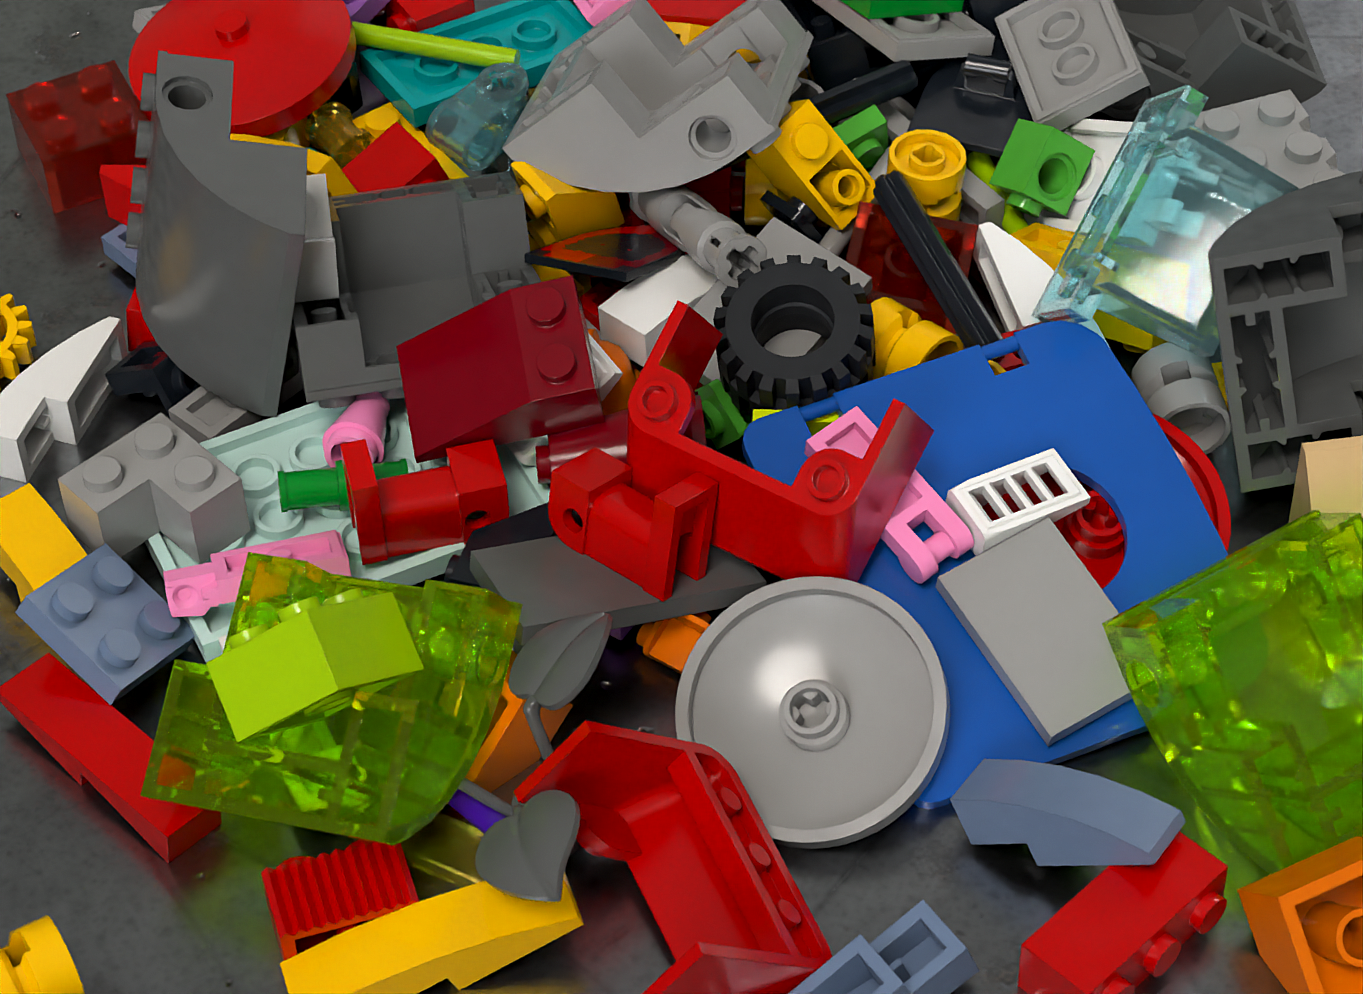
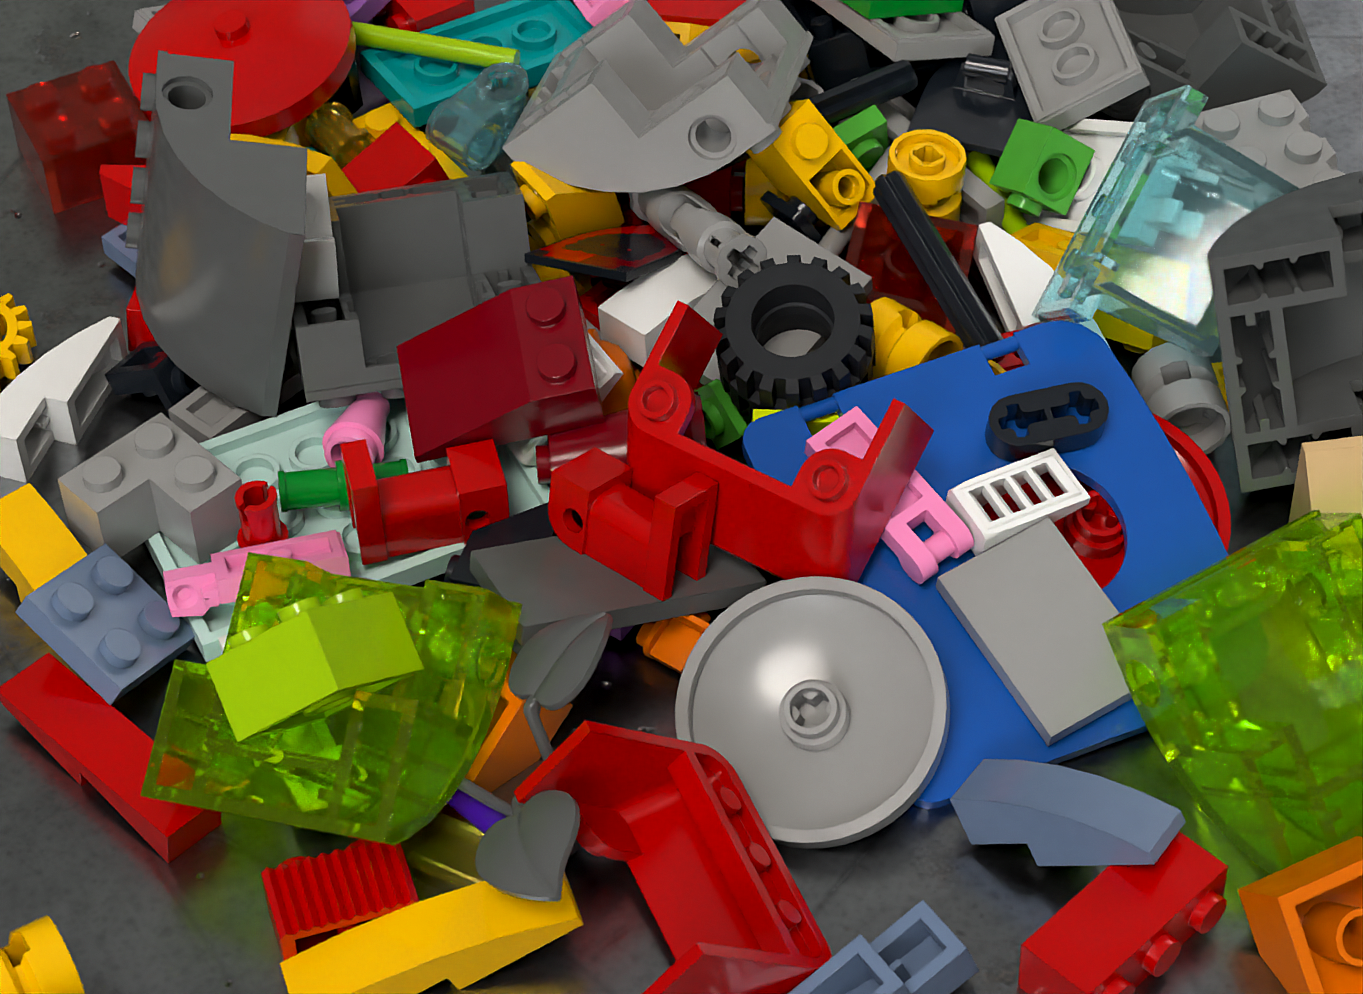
(258, 515): none -> red pin
(1046, 421): none -> black beam

